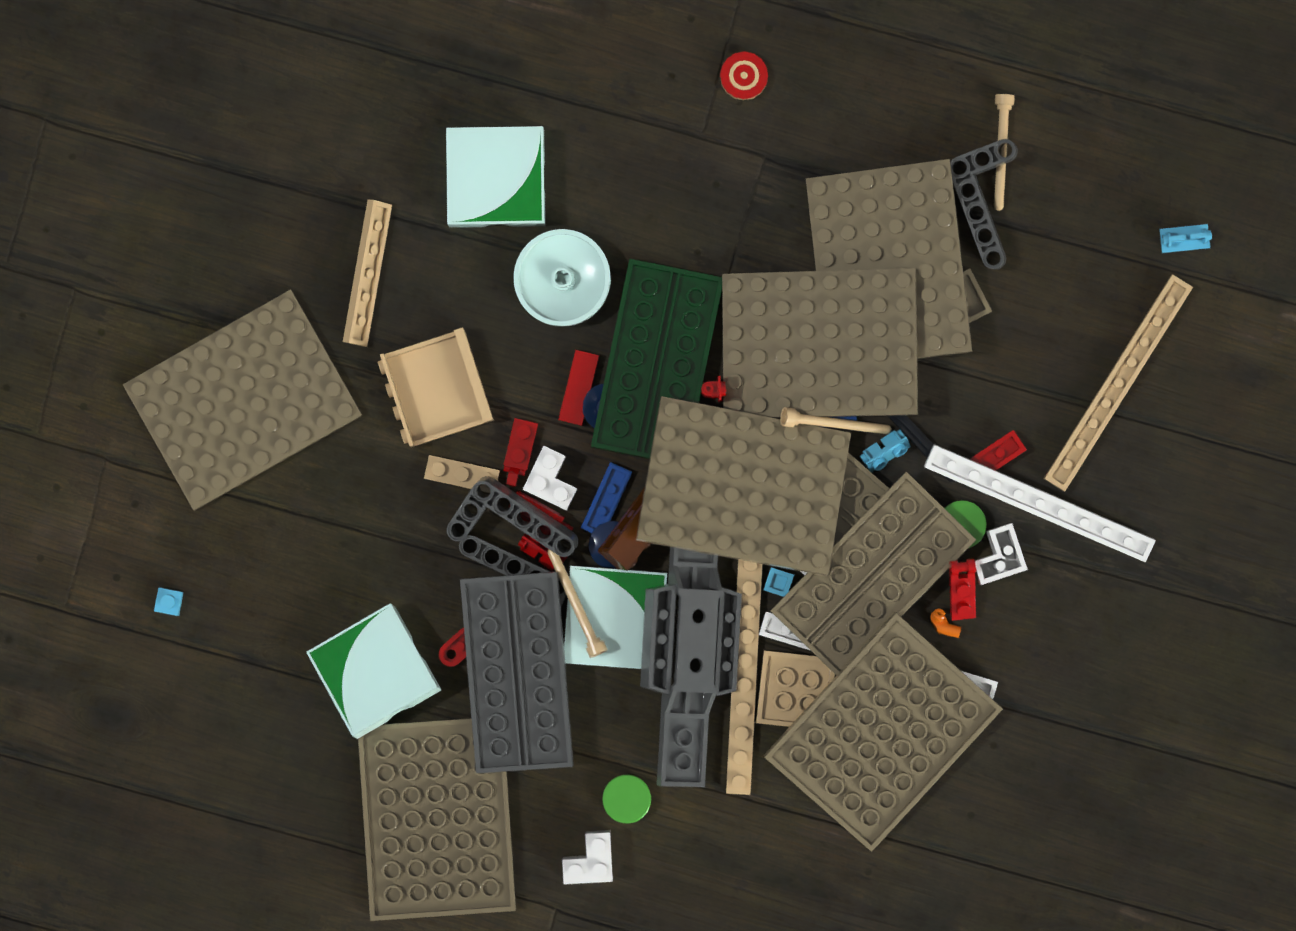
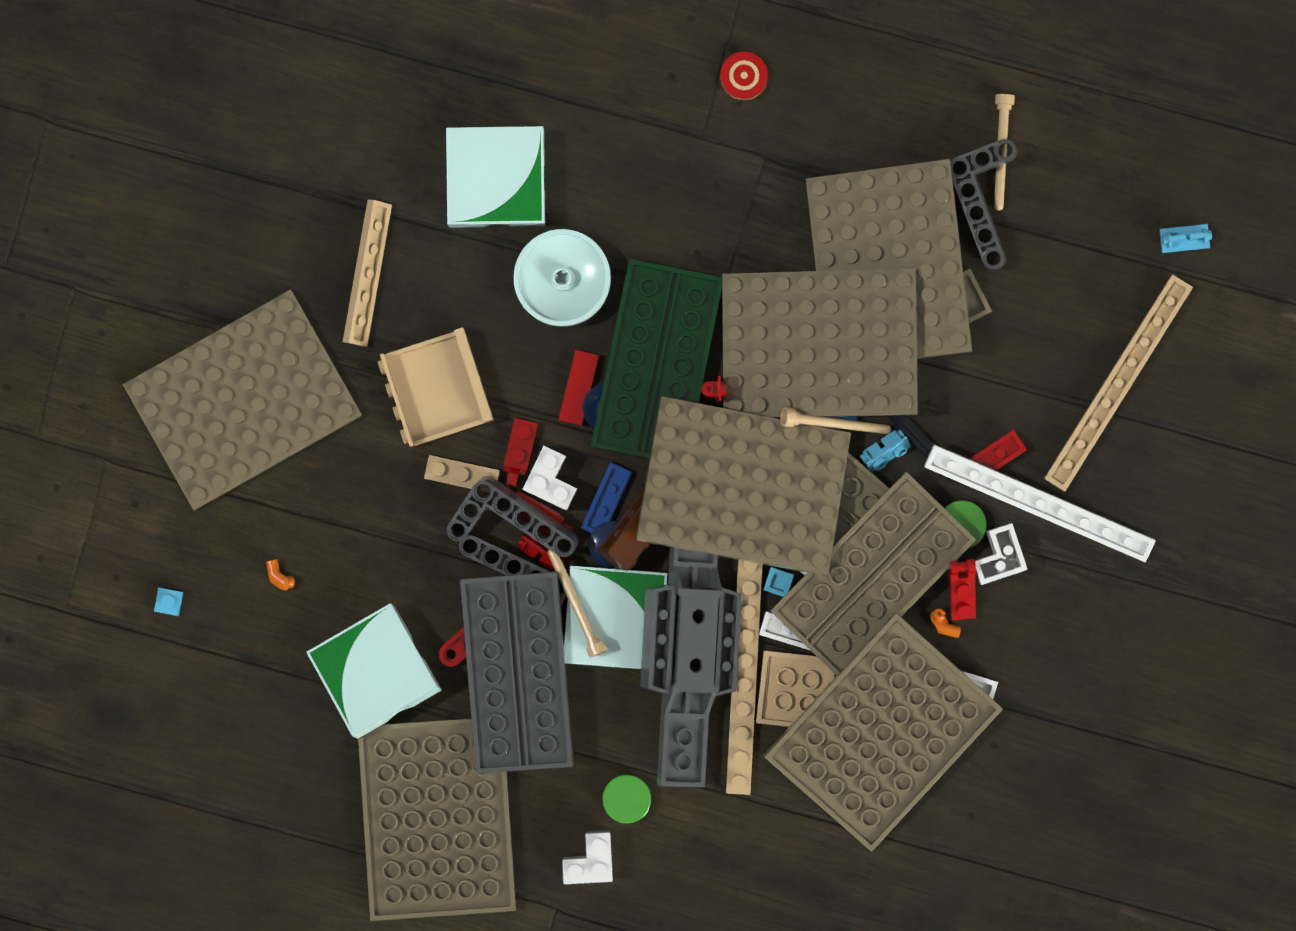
(278, 579): none -> orange arm

